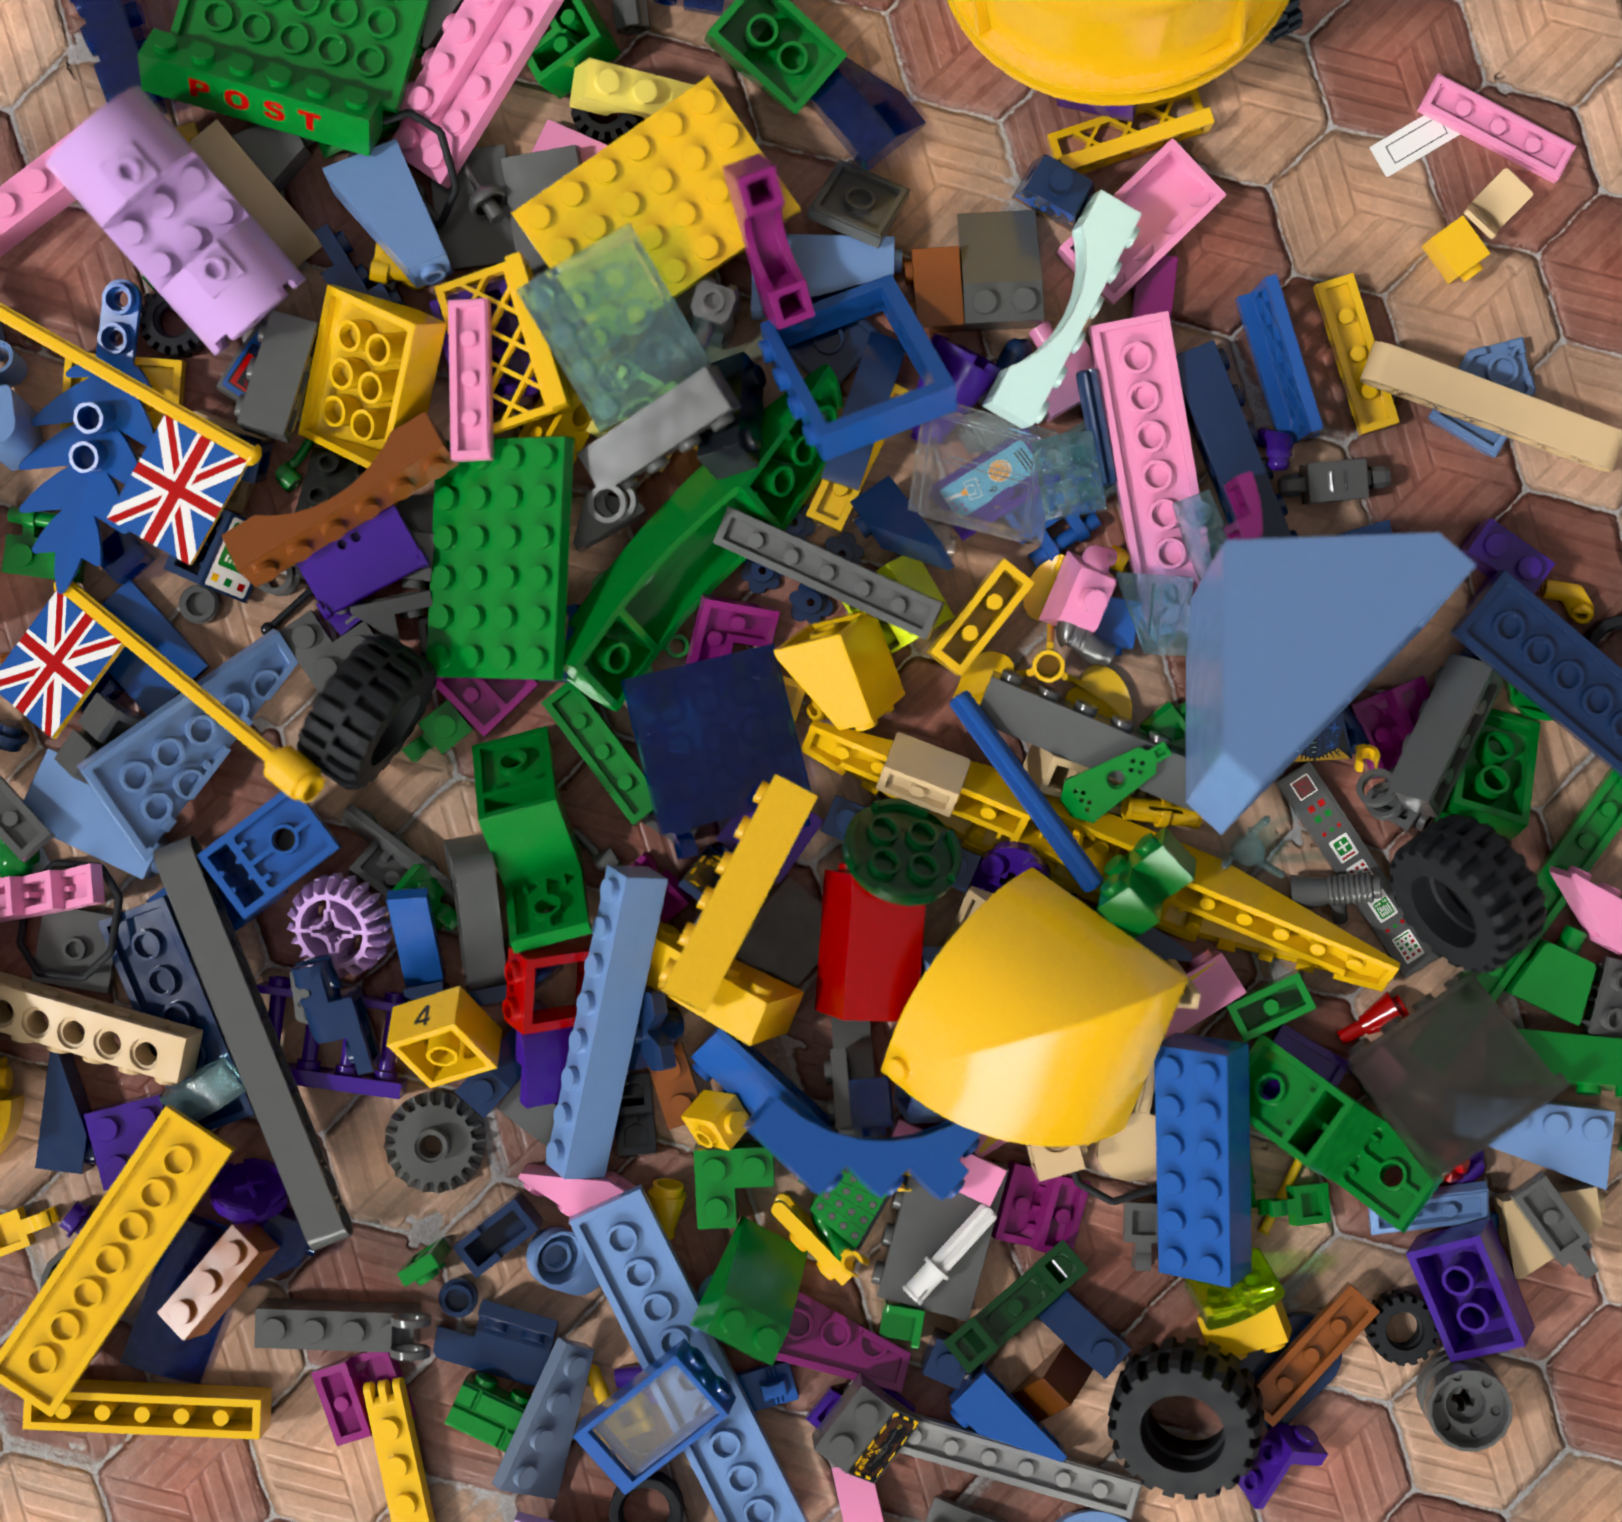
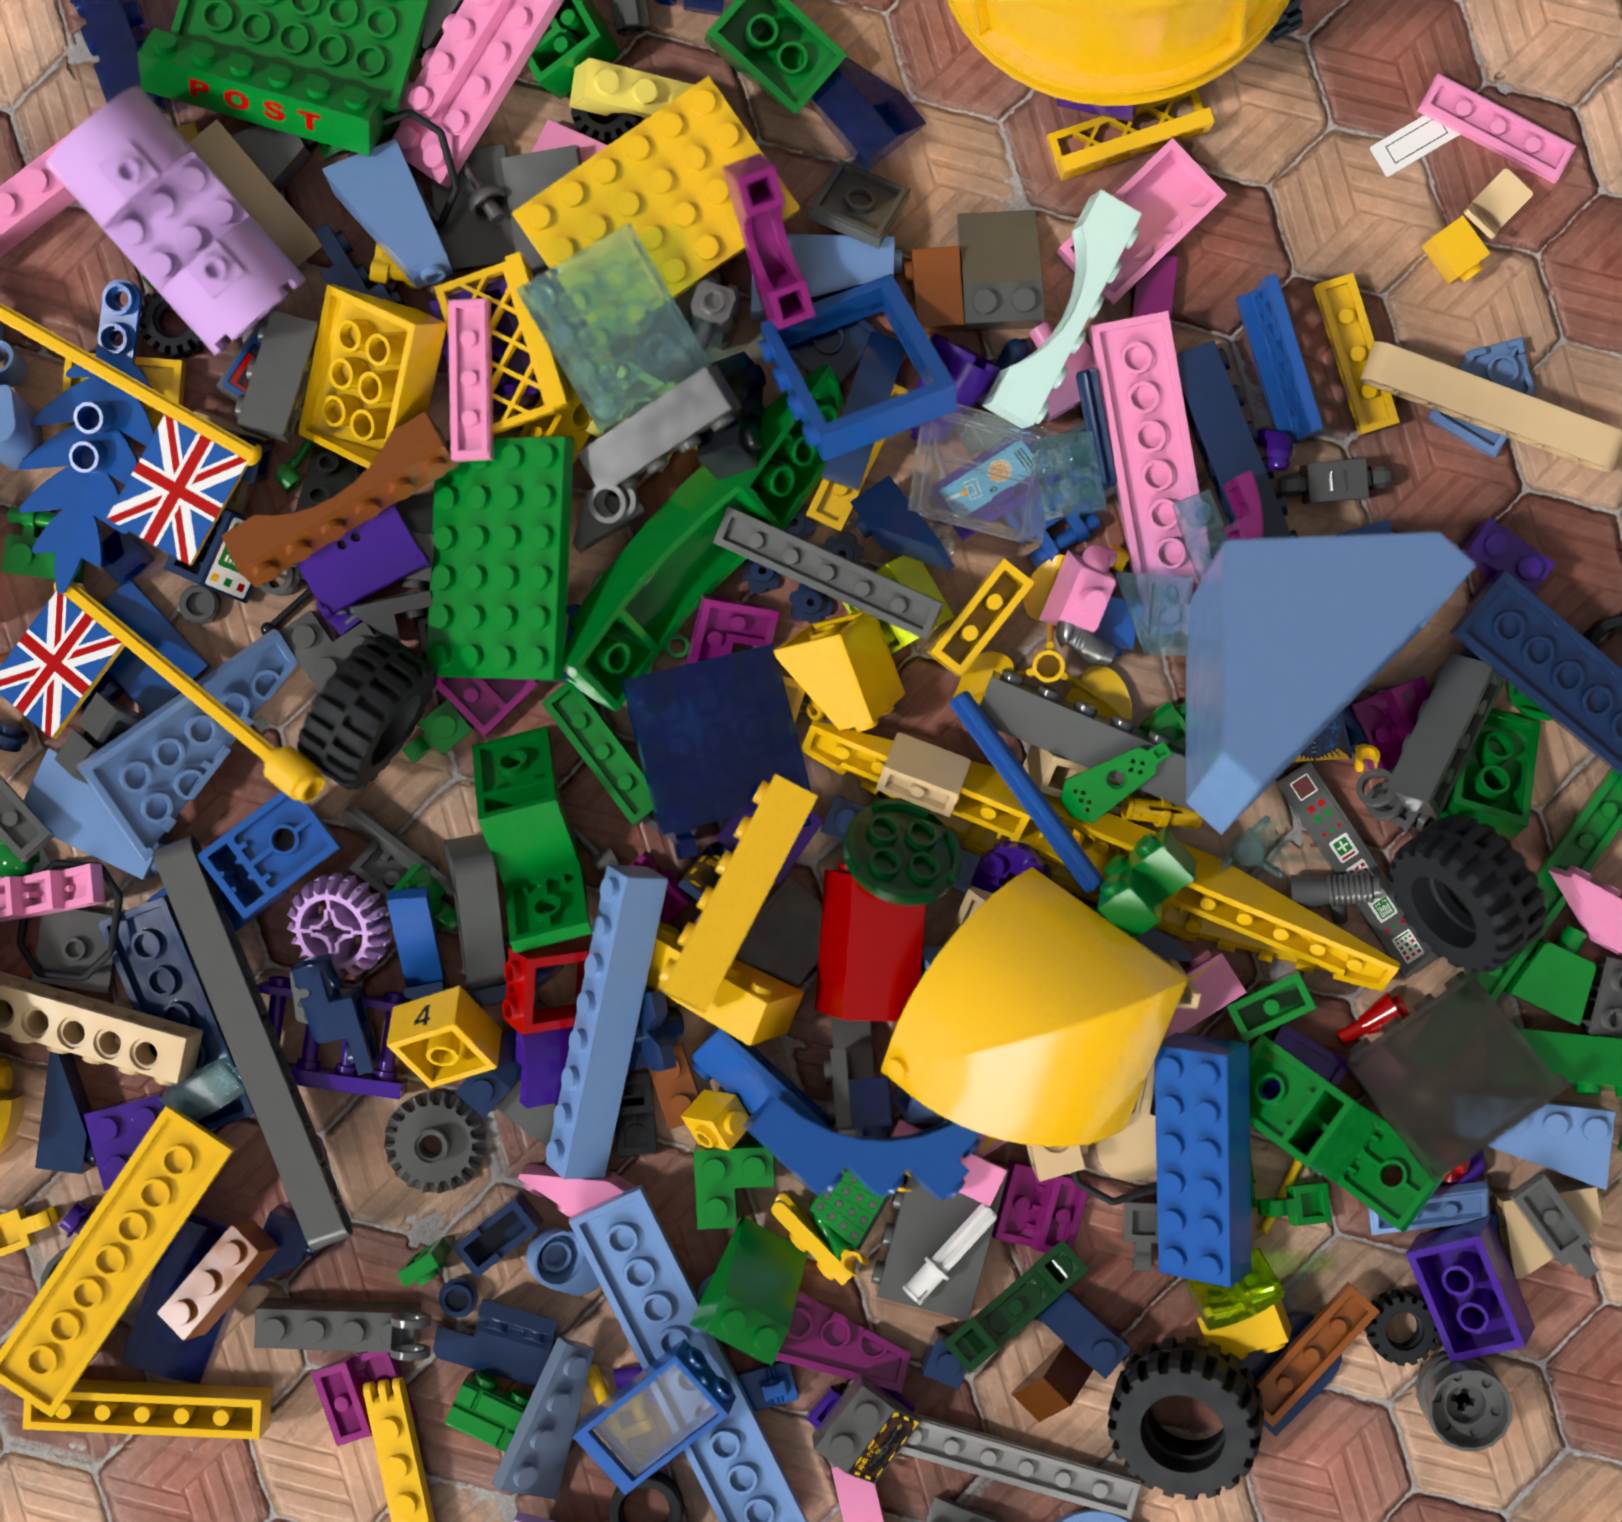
(248, 1192): dark purple tile -> none
(667, 1201): yellow cone -> none
(901, 1322): green panel -> none
(998, 1415): blue slope -> none
(1054, 191): dark blue torso -> none
(1276, 1453): dark purple bracket -> none
(1572, 597): yellow arm -> none

